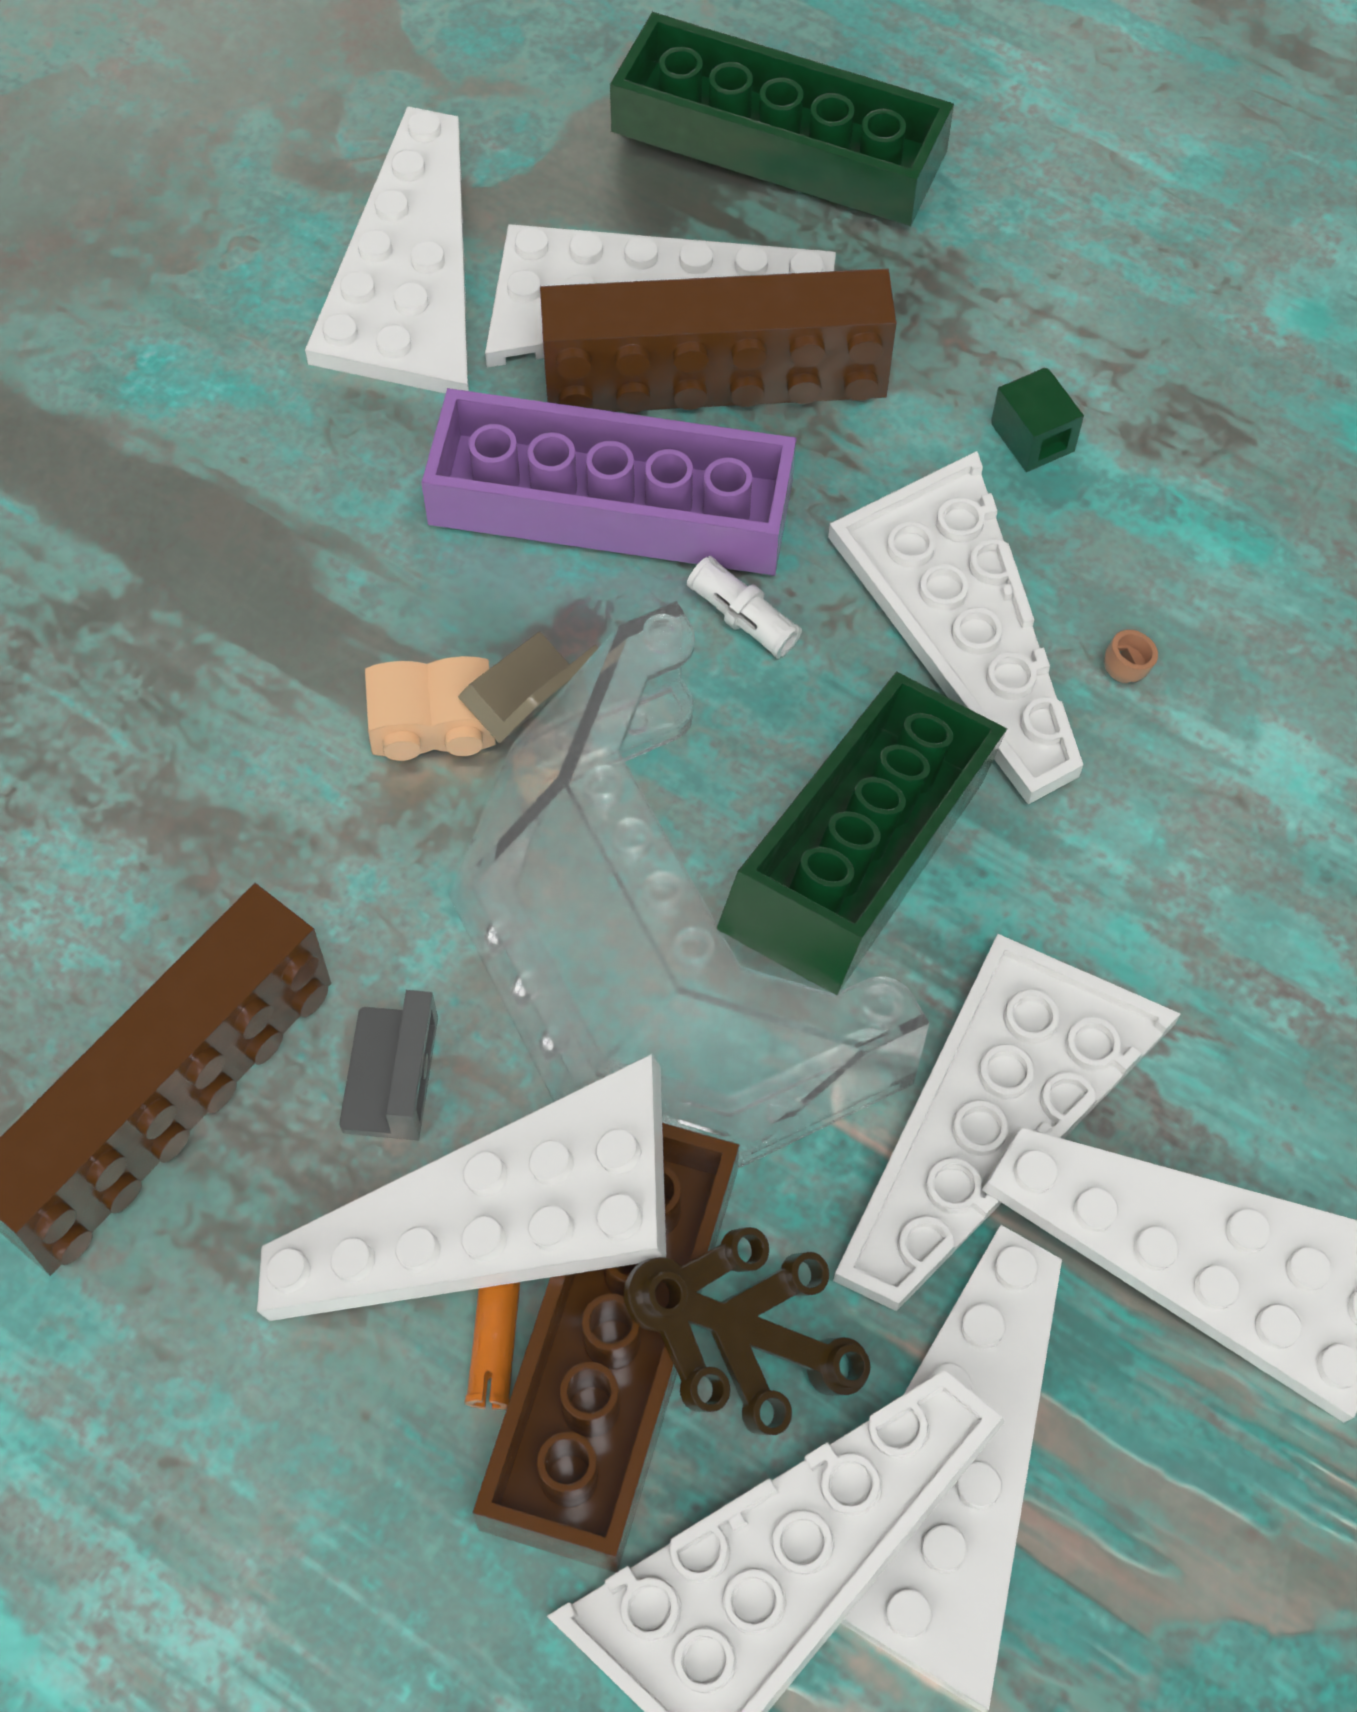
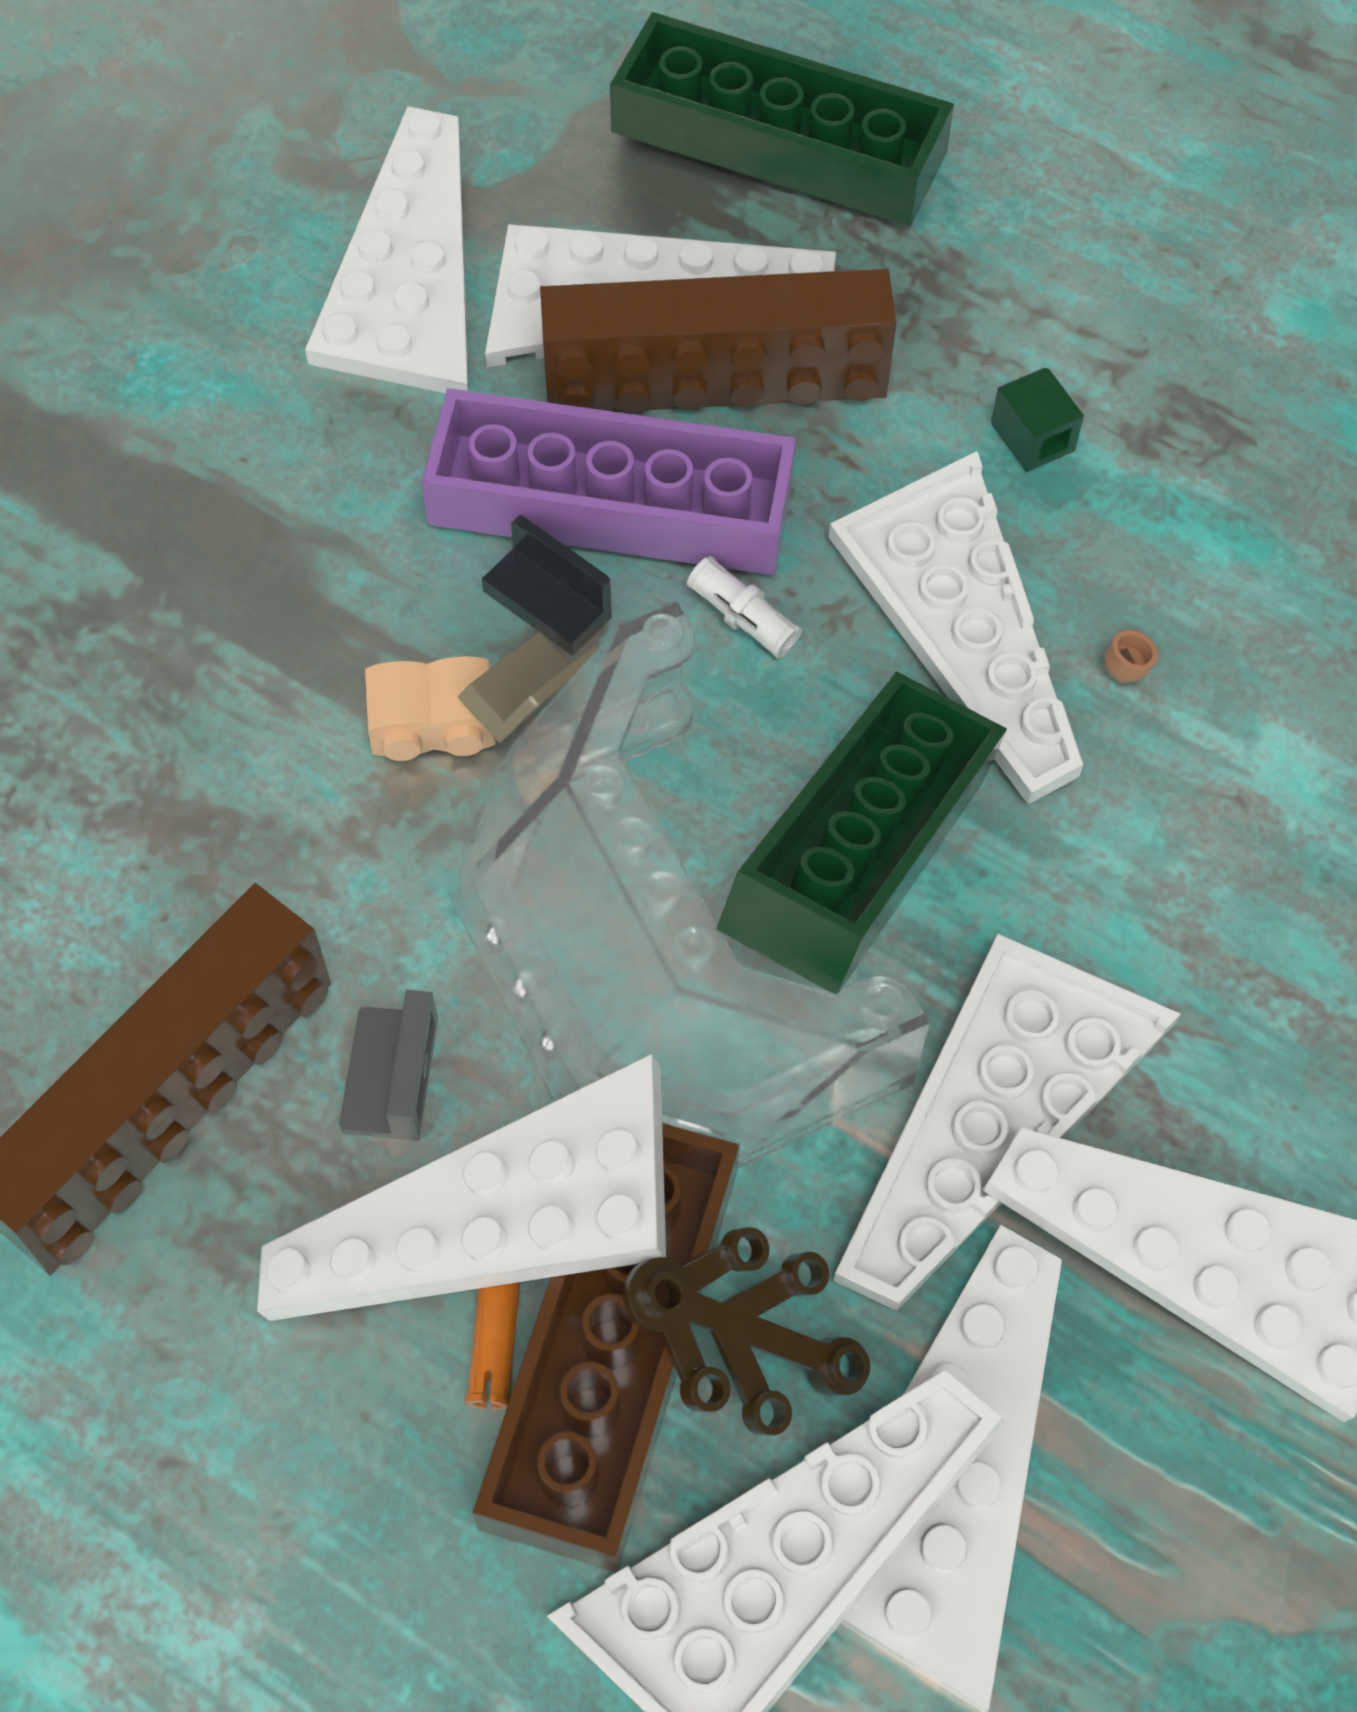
(550, 587): none -> black panel

